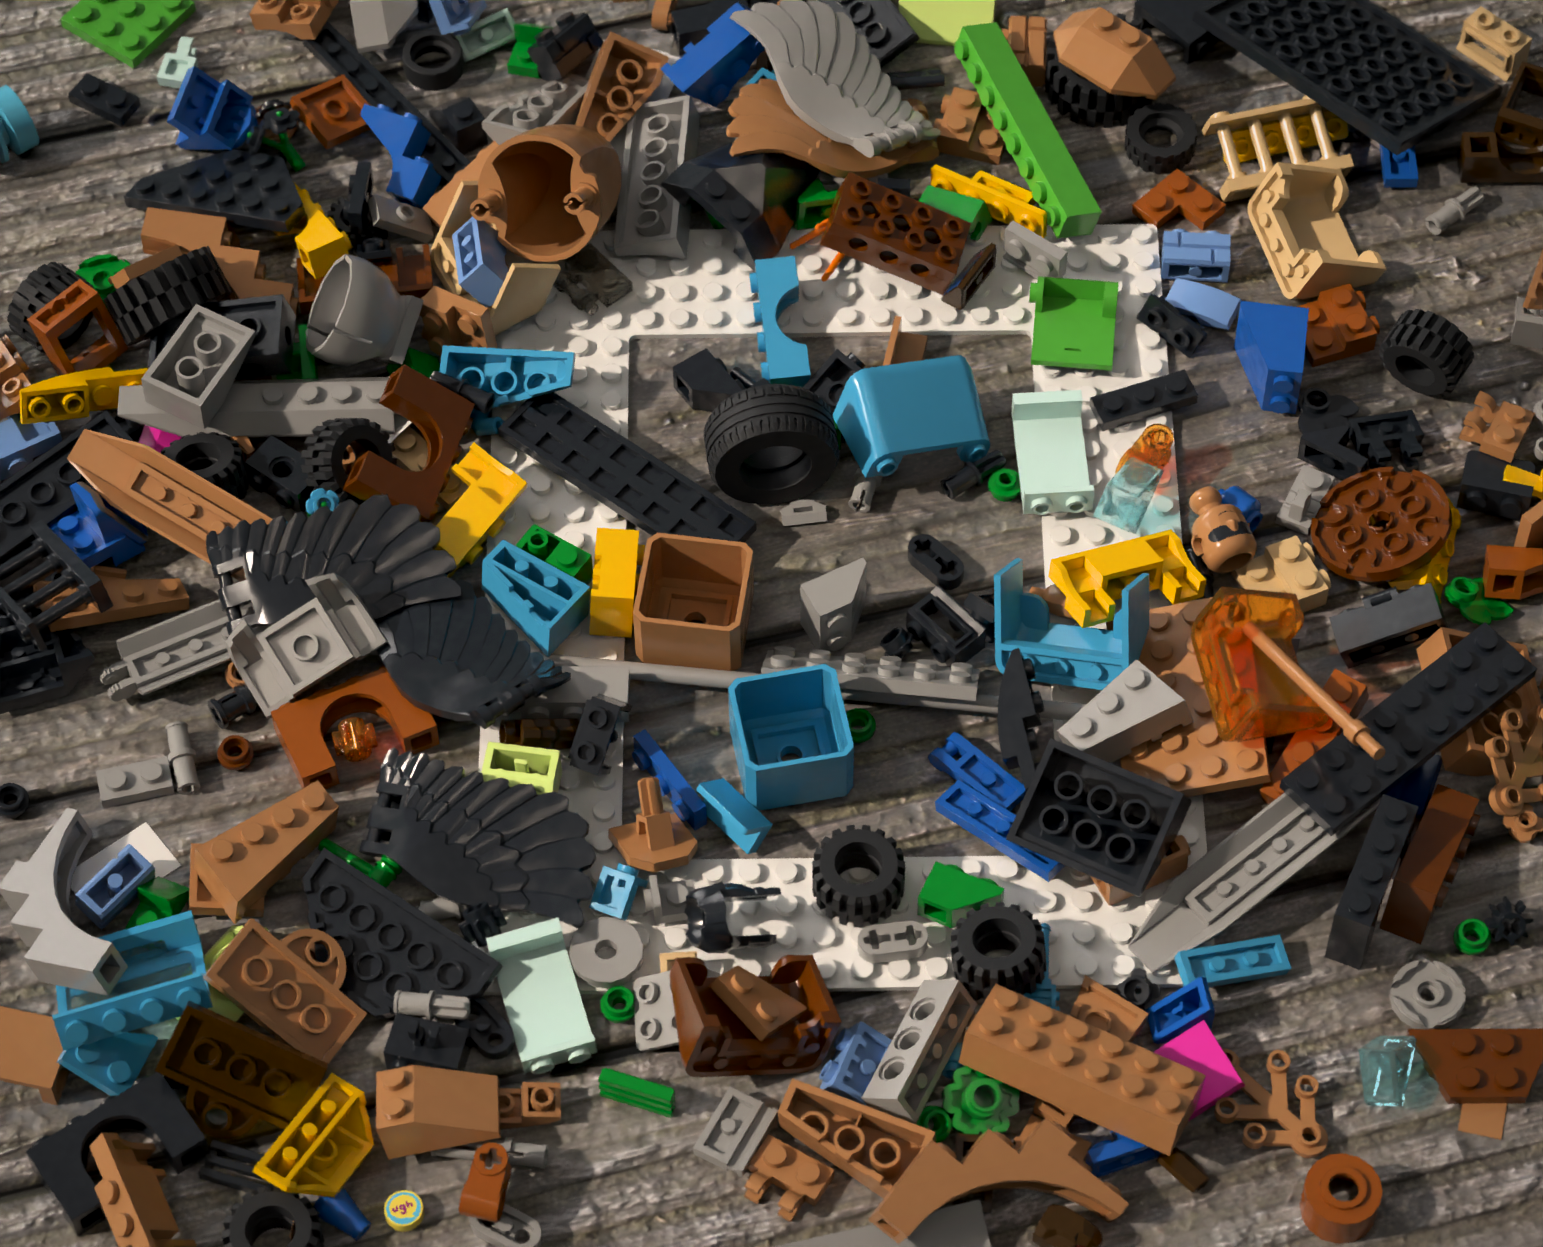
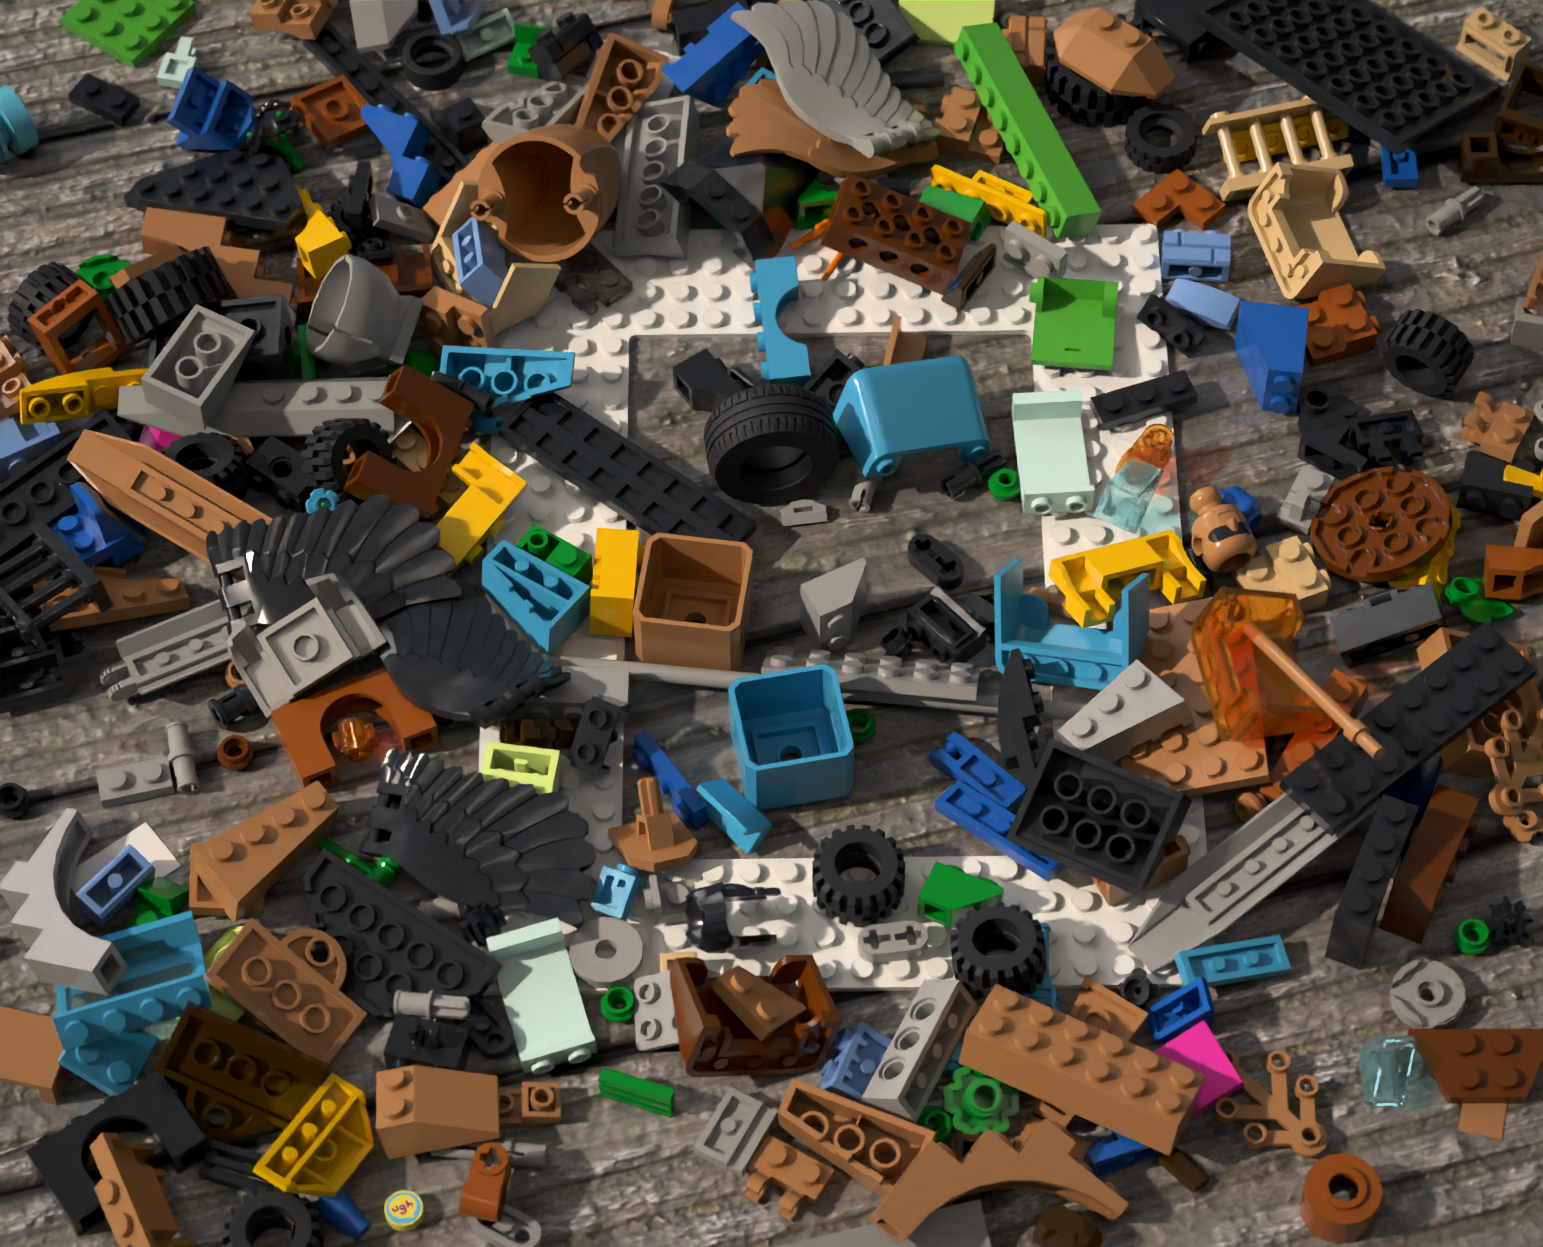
(1249, 804): none -> medium nougat plate

